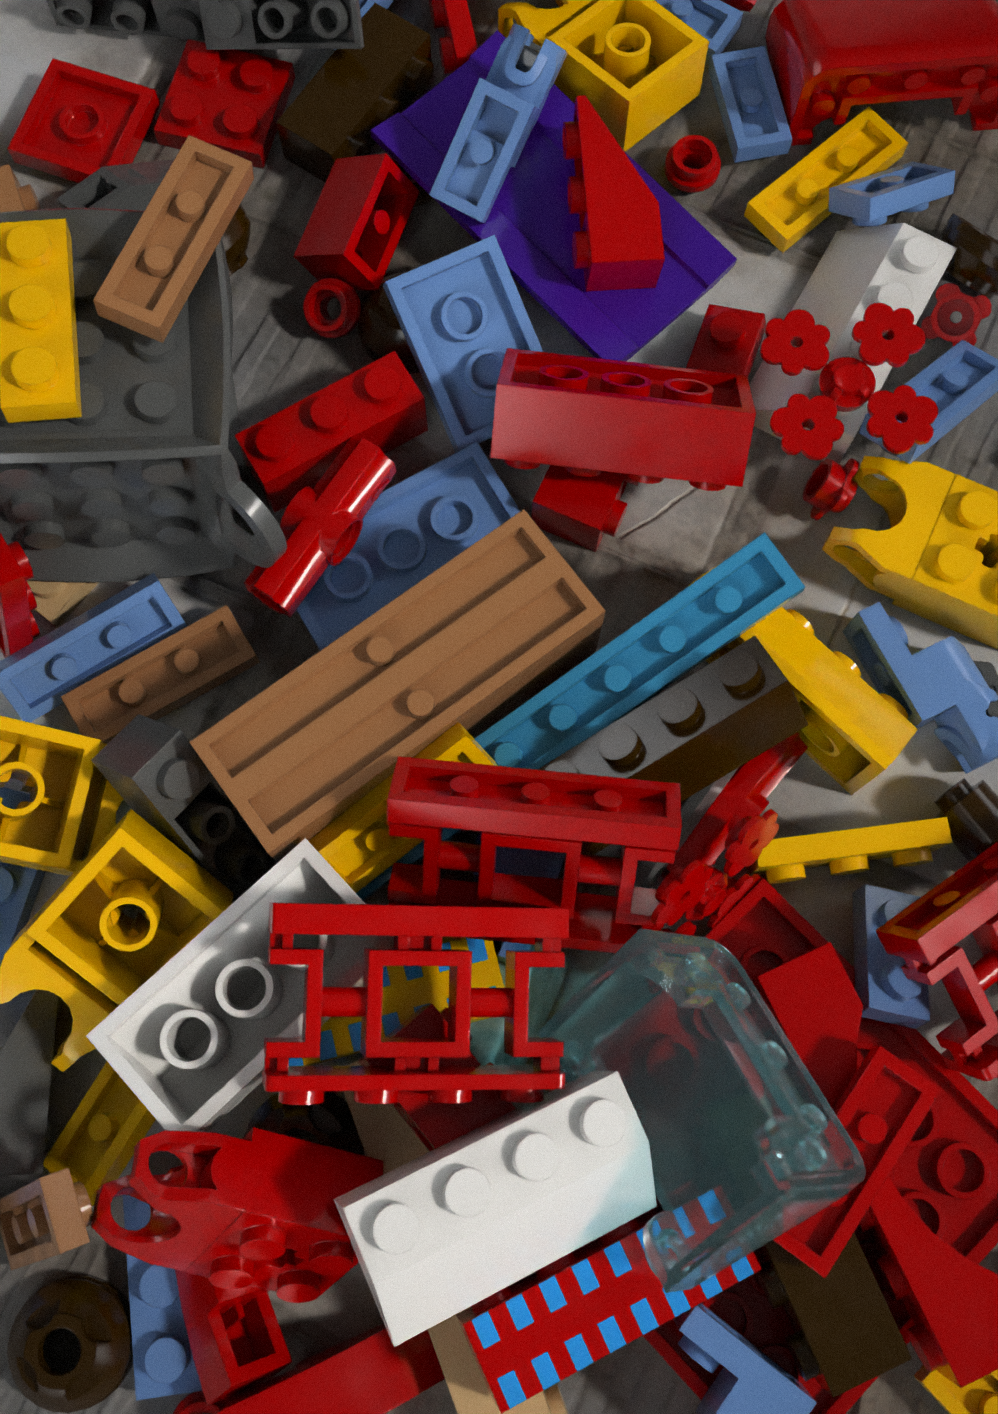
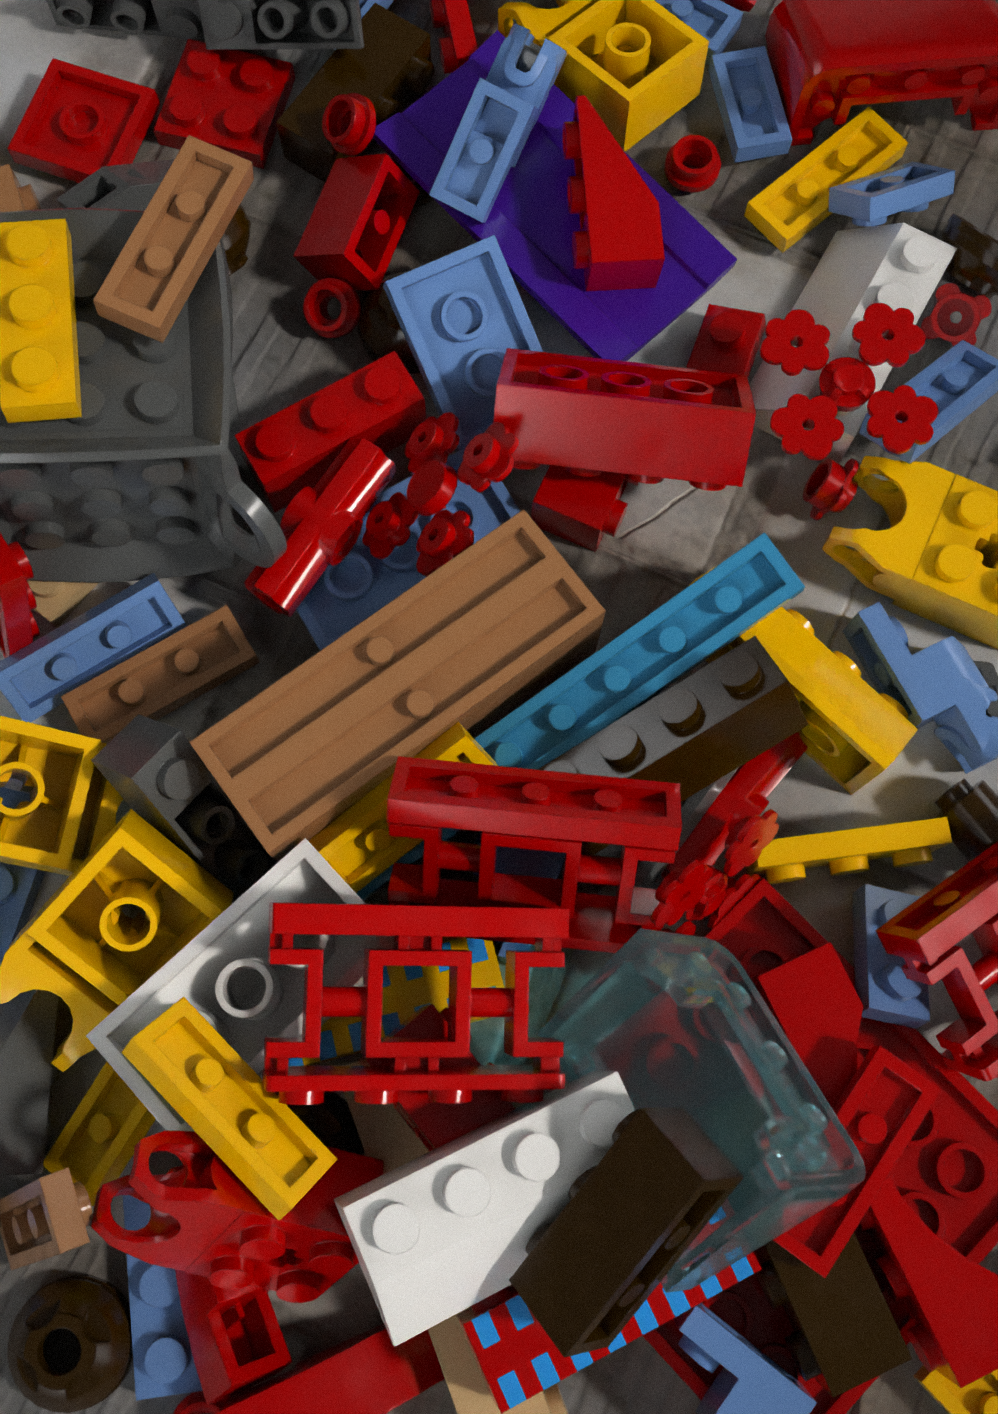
(229, 1107): none -> yellow plate
(349, 123): none -> red plate
(432, 486): none -> red plant
(623, 1228): none -> dark brown brick

